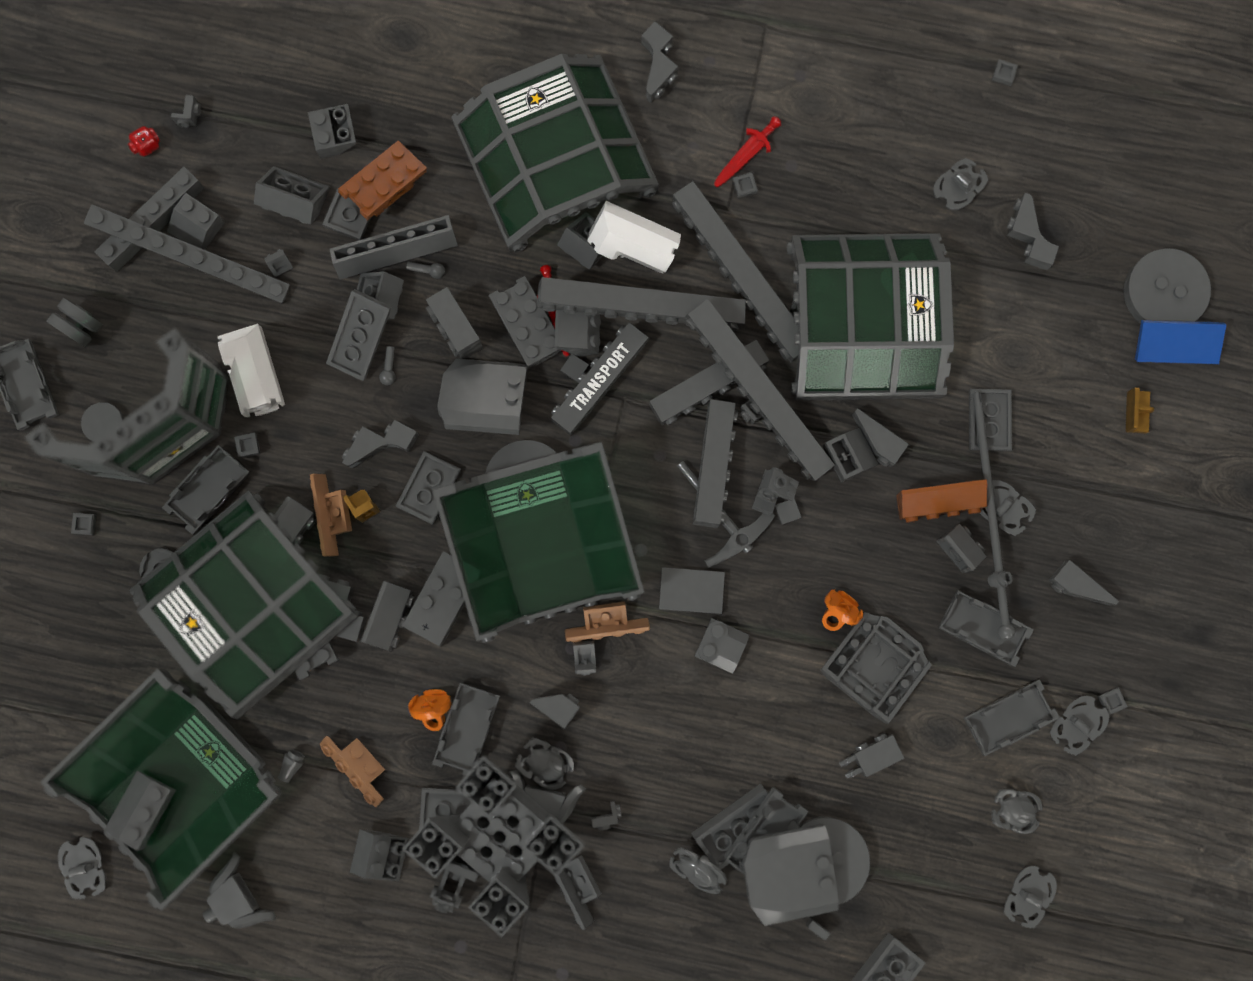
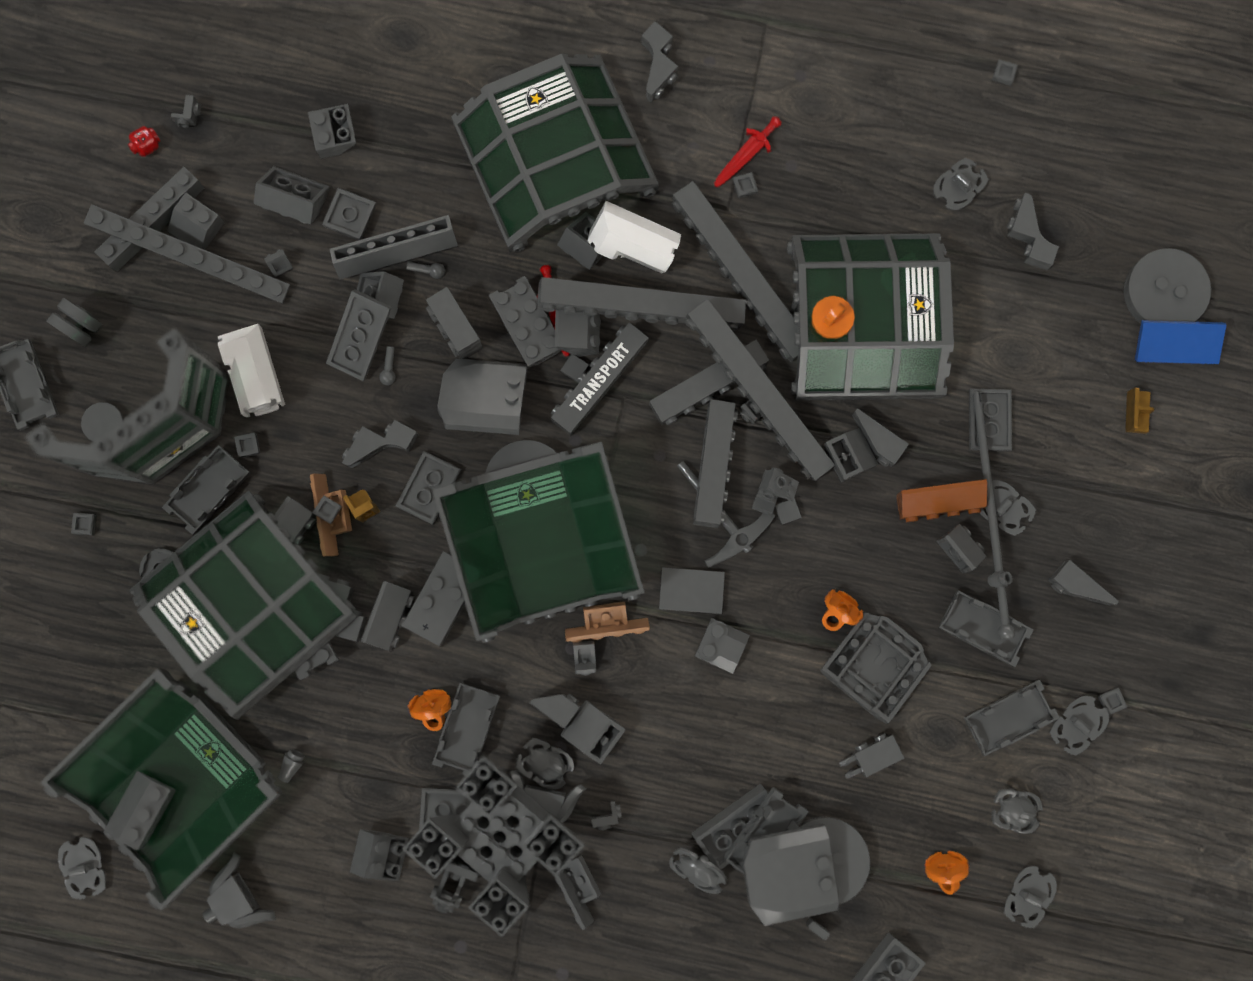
(327, 509): none -> dark grey tile
(357, 765): medium nougat bracket -> none
(383, 180): dark orange piece -> none
(593, 732): none -> dark grey slope
(832, 317): none -> orange tile
(947, 870): none -> orange tile

